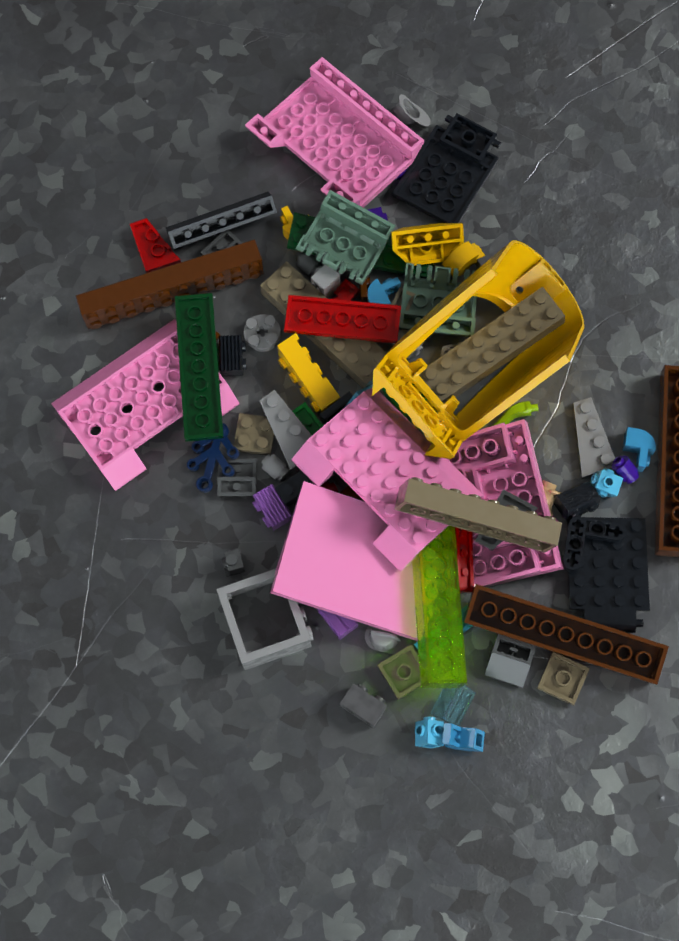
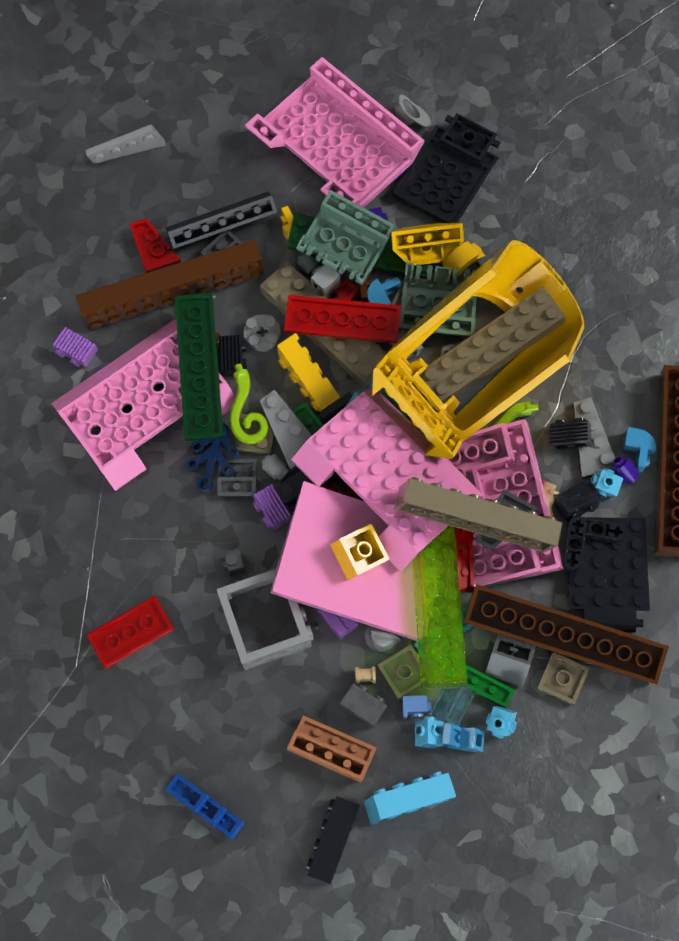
(74, 347): none -> medium lavender brick
(130, 632): none -> red tile
(133, 142): none -> light grey wing
(204, 806): none -> blue slope
(243, 387): none -> lime plant
(332, 749): none -> nougat brick
(333, 840): none -> black brick
(359, 551): none -> yellow brick
(365, 675): none -> tan bush
(409, 797): none -> medium azure wedge
(415, 706): none -> medium blue brick
(488, 687): none -> green plate
(504, 716): none -> medium azure brick
(570, 434): none -> black brick

